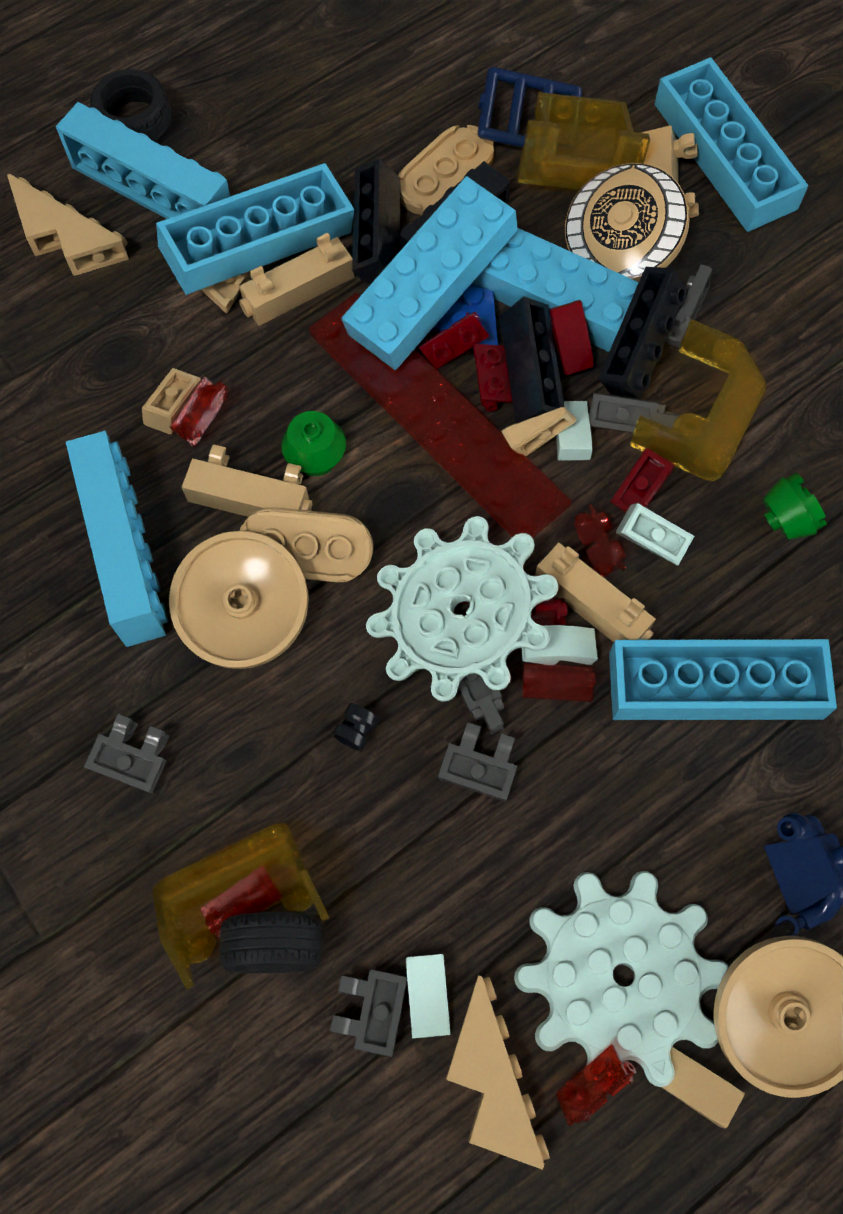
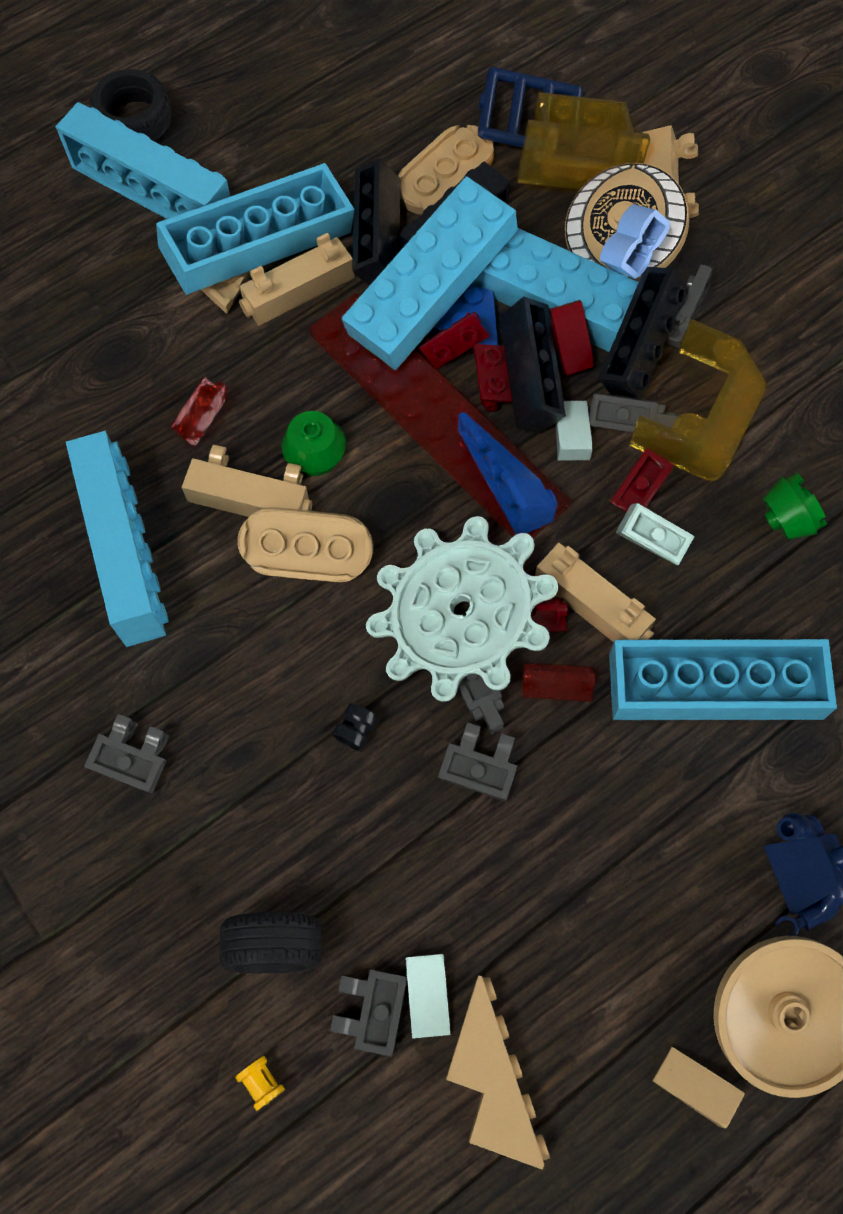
(59, 226): tan slope -> none
(168, 400): tan slope -> none
(186, 891): clear yellow windscreen -> none
(238, 600): tan dish -> none
(247, 896): clear red hinge -> none
(260, 1083): none -> yellow bush
(514, 486): none -> blue wedge
(535, 432): tan slope -> none
(565, 644): light aqua slope -> none
(580, 984): light aqua plate -> none
(588, 1089): clear red hinge -> none
(606, 552): clear red hinge -> none
(636, 237): none -> light blue brick
(731, 143): medium azure brick -> none

